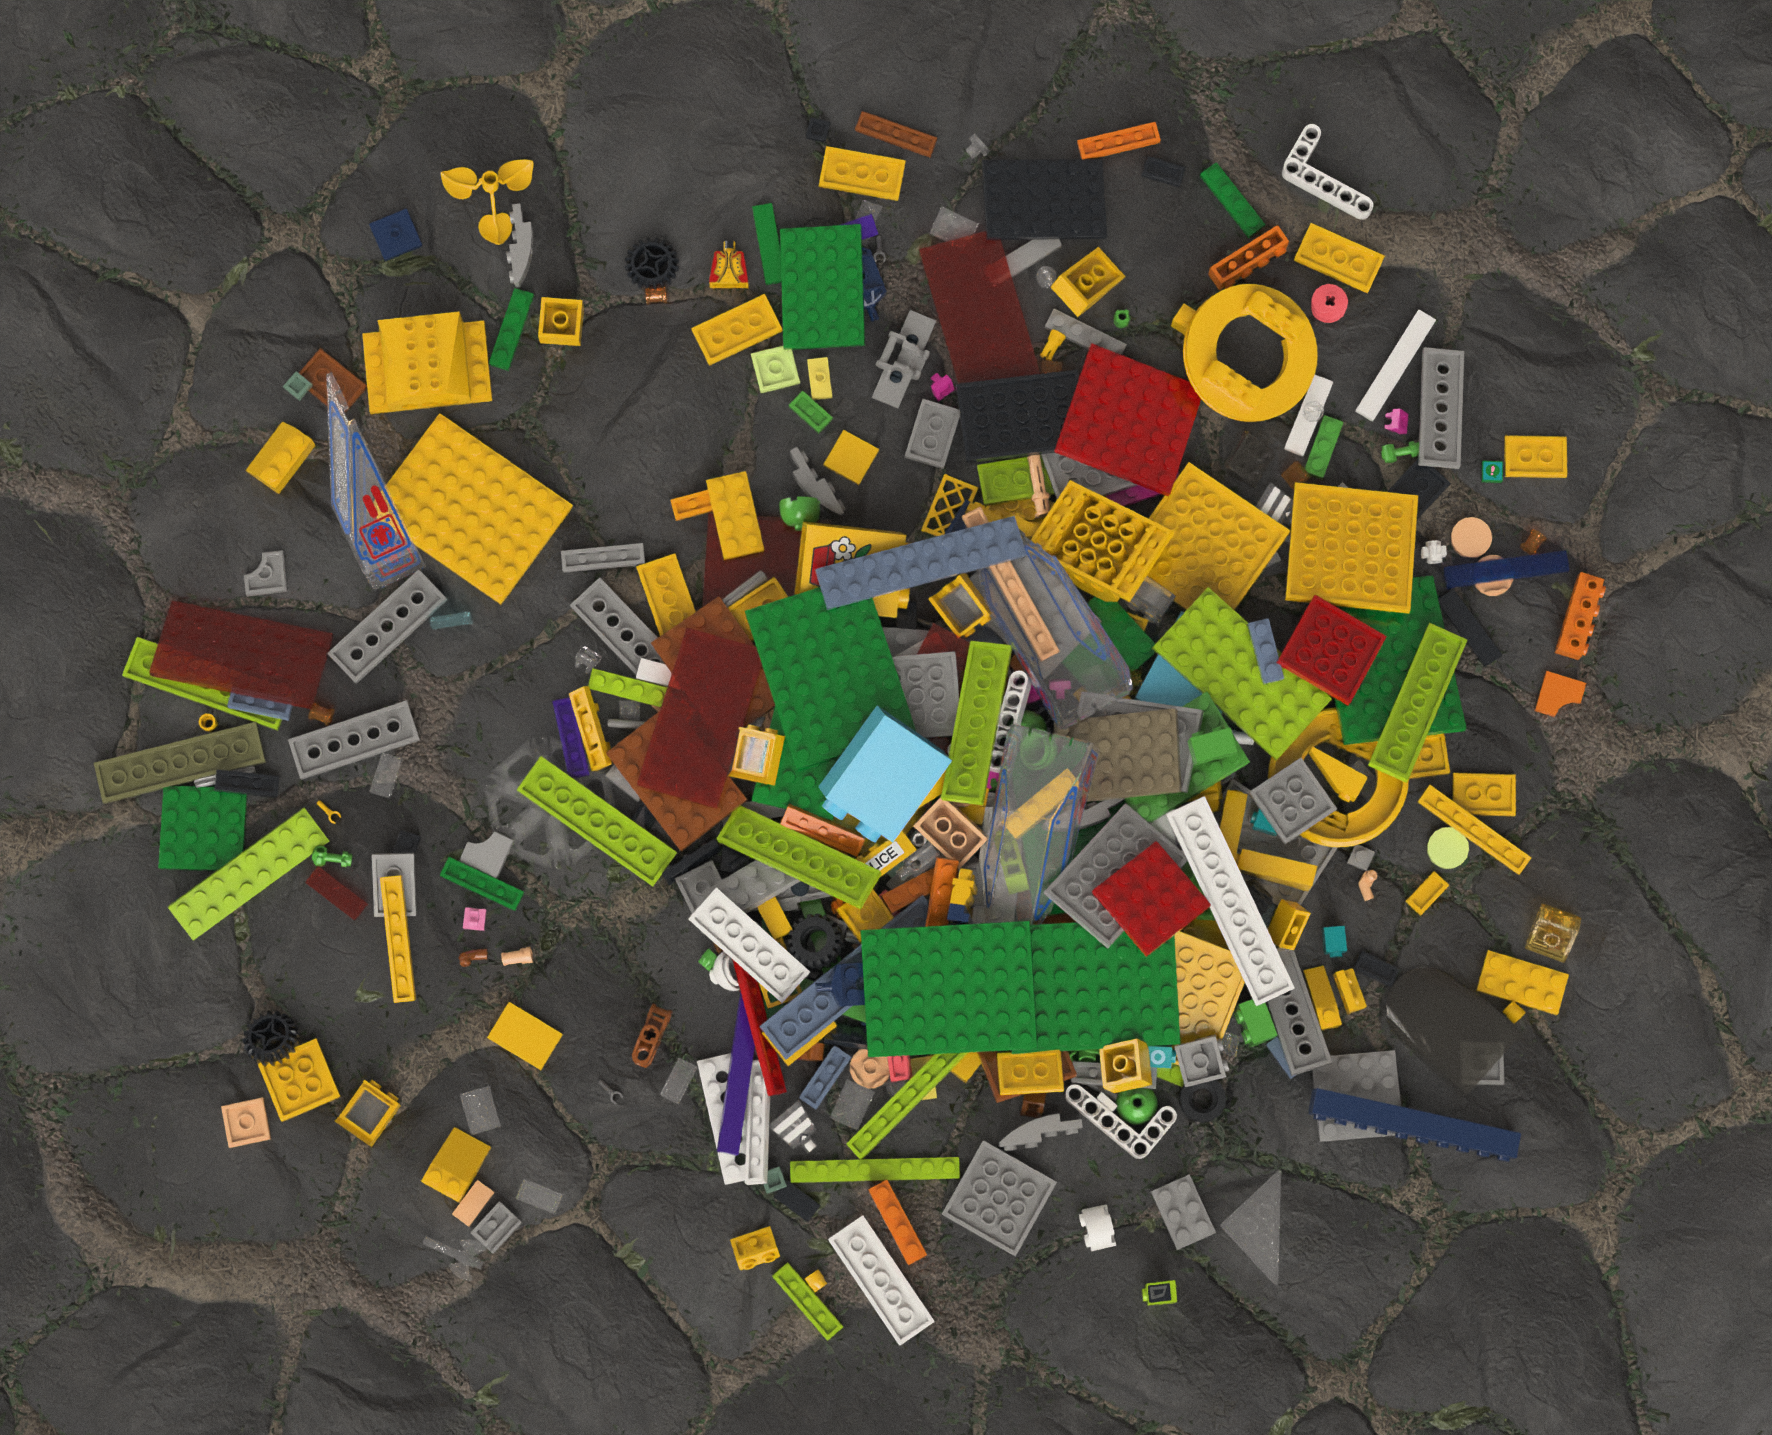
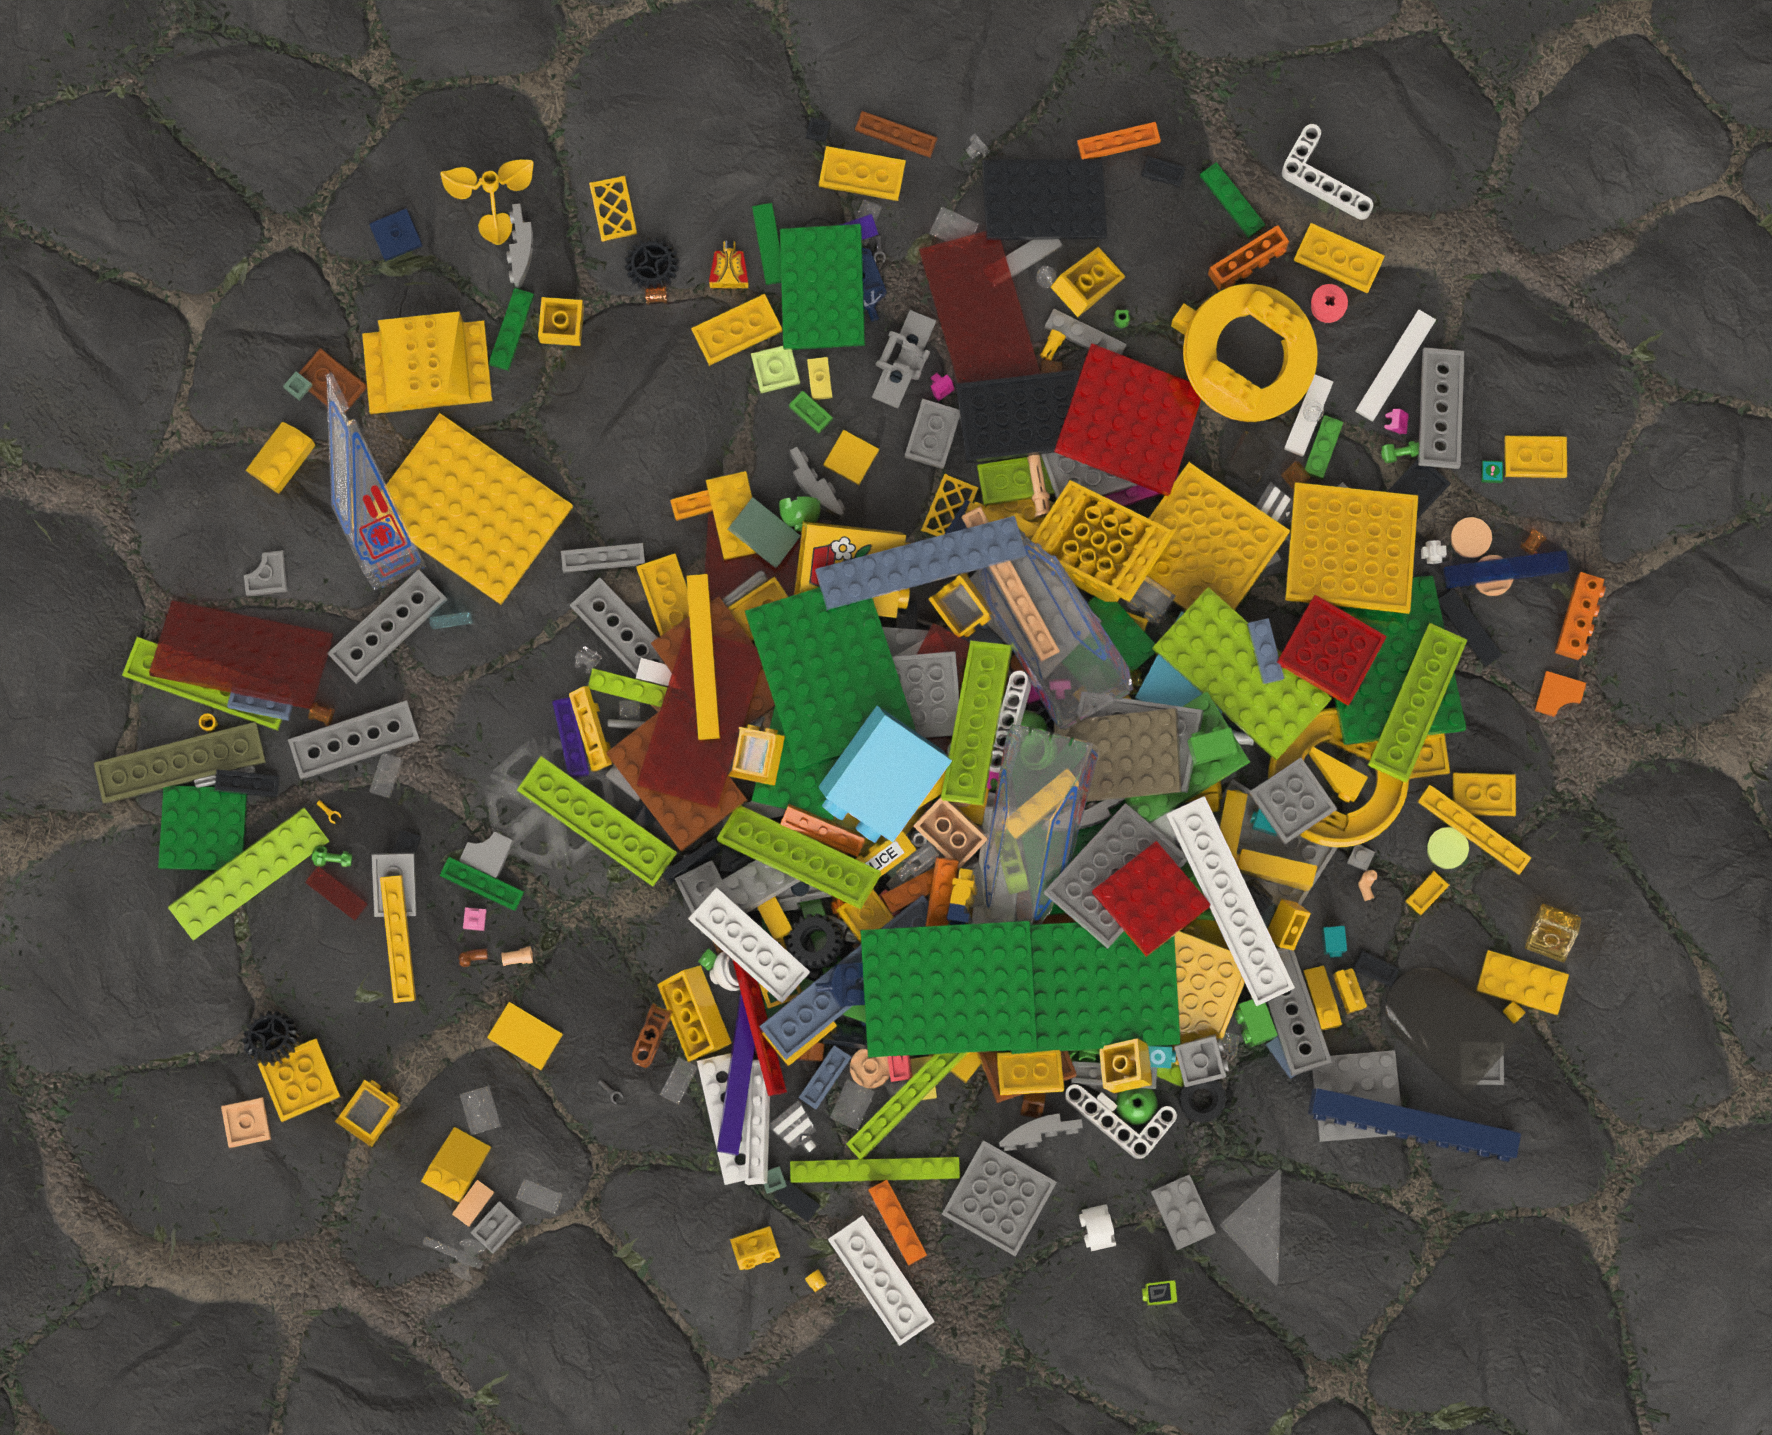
(625, 196): none -> yellow window
(694, 1013): none -> yellow slope
(703, 657): none -> yellow tile
(764, 532): none -> sand green tile
(807, 1301): lime tile -> none

